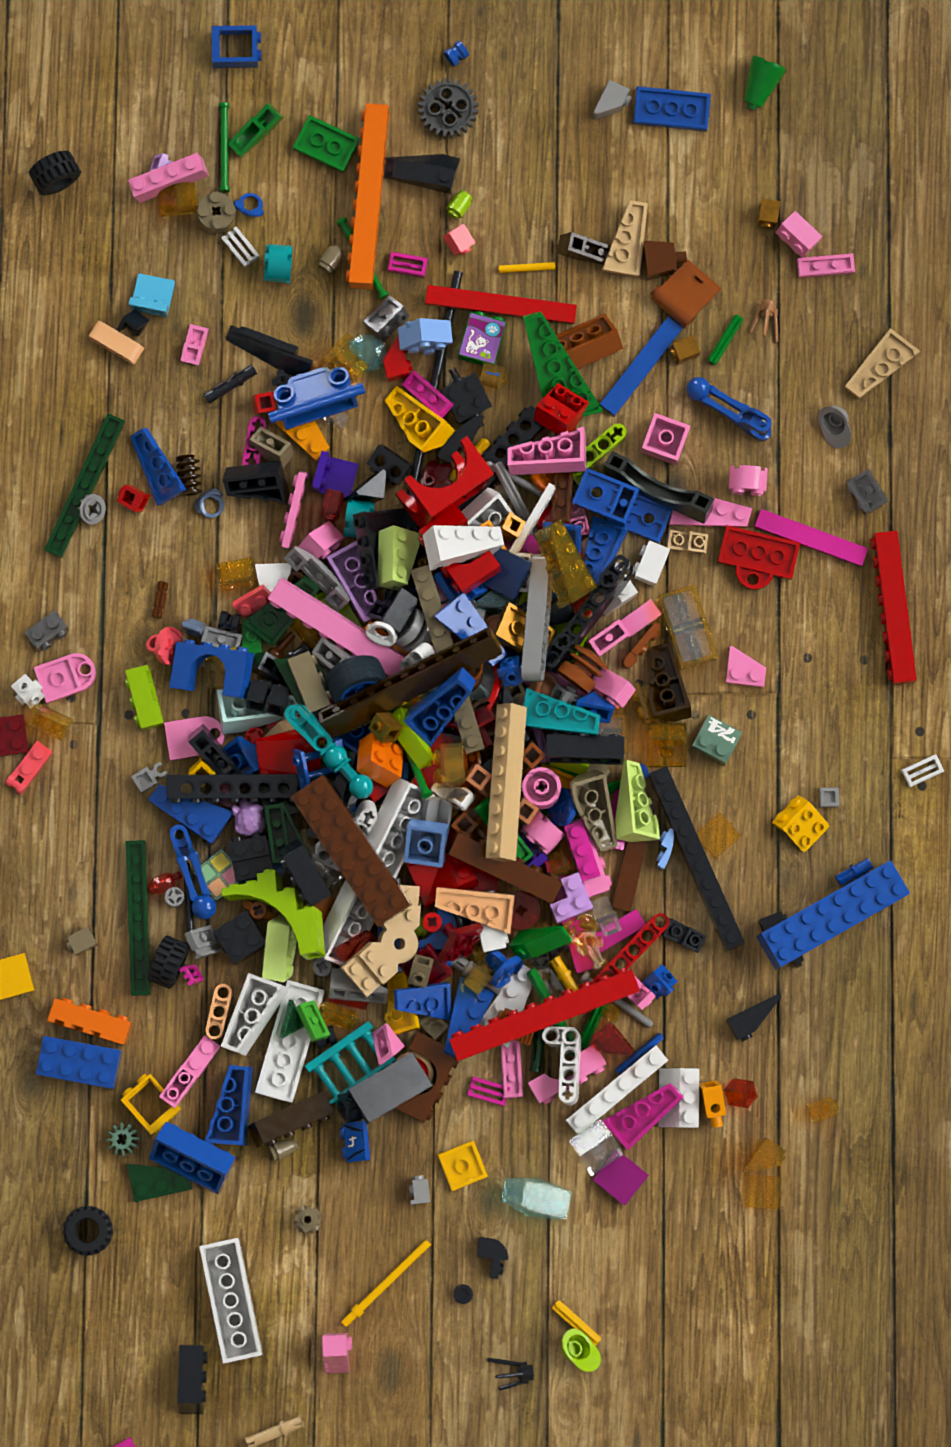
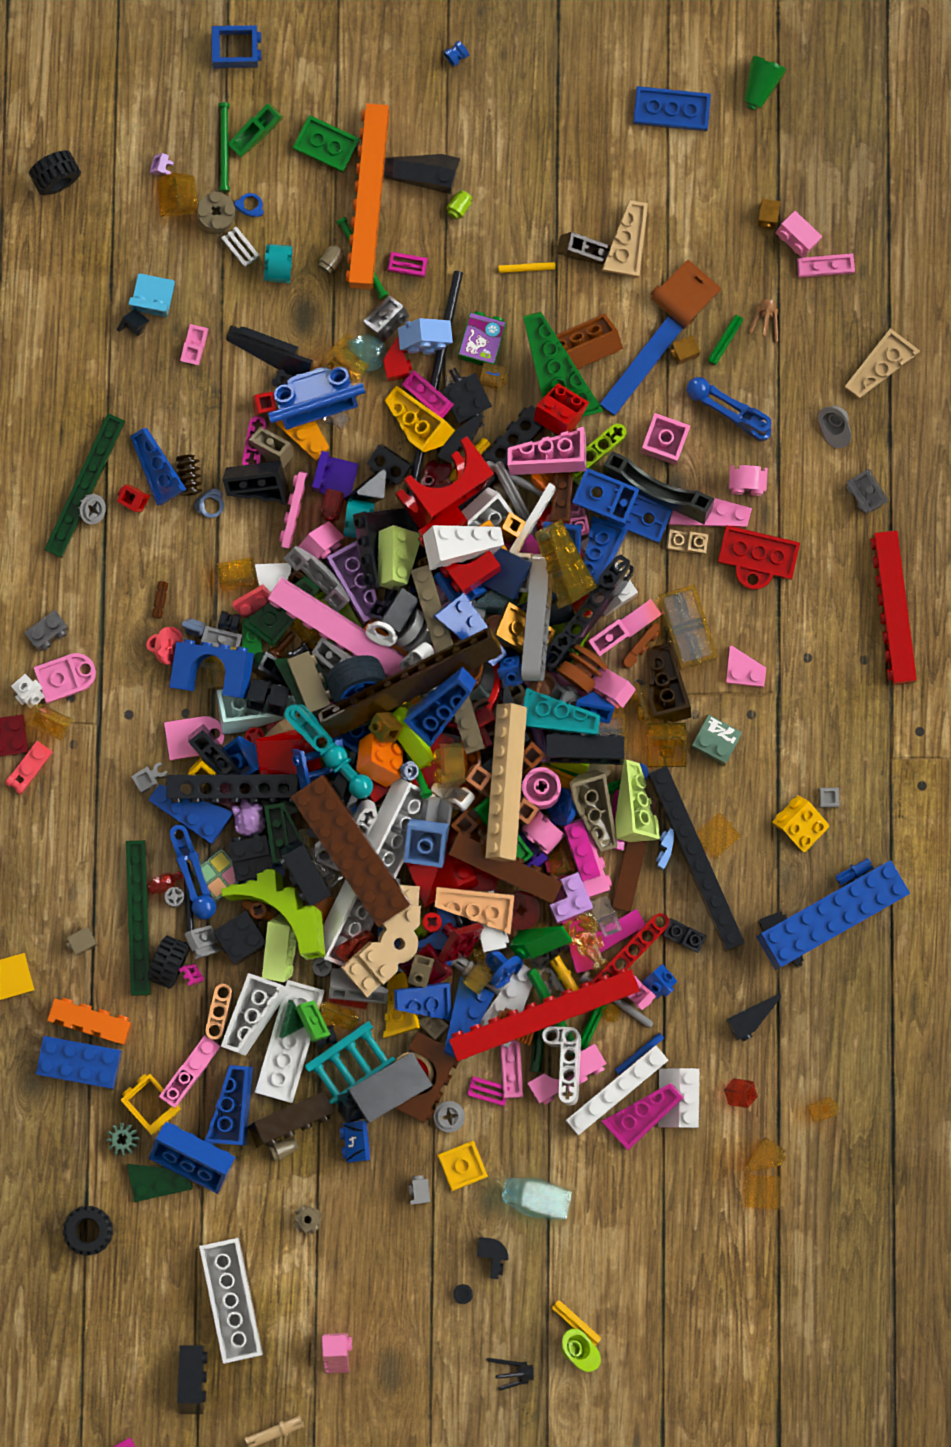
(116, 342): light nougat beam -> none
(144, 698): lime wedge -> none
(183, 170): bright pink arch -> none
(229, 384): black pin -> none
(359, 1309): yellow bar -> none
(386, 1043): bright pink slope -> none
(413, 770): none -> sand blue plate
(441, 1111): none -> light grey gear
(459, 95): dark grey gear -> none
(459, 240): brick -> none
(499, 304): red tile -> none
(596, 1147): clear brick -> none
(612, 100): light grey slope -> none
(612, 1041): clear red slope -> none
(621, 1179): magenta slope -> none
(651, 564): white brick -> none
(661, 259): reddish brown torso -> none
(711, 1094): light orange torso -> none
(811, 537): dark pink tile -> none
(908, 777): white tile -> none

